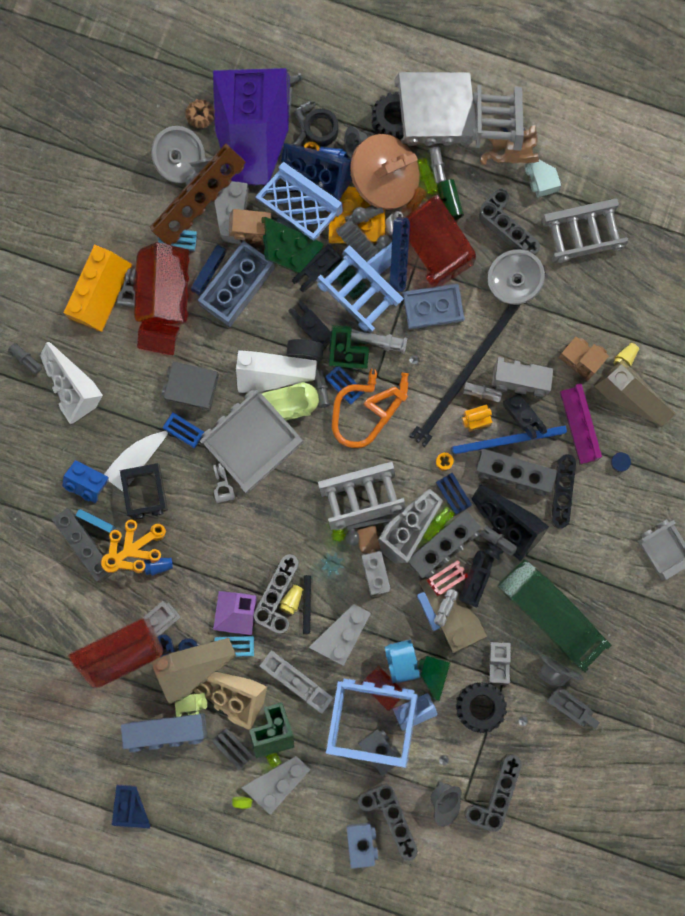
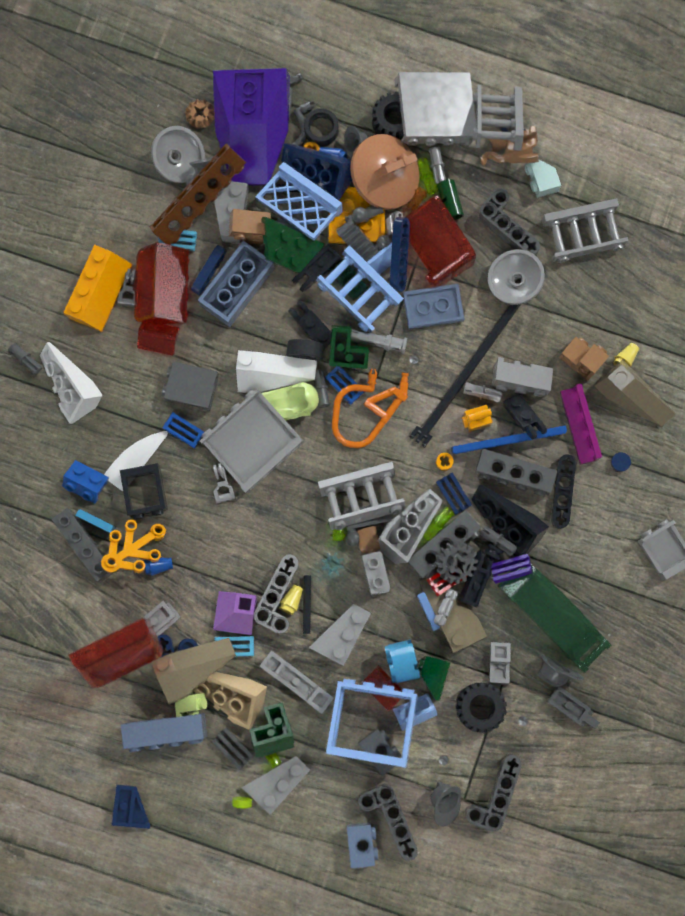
(449, 562): none -> dark grey gear
(509, 566): none -> dark purple tile

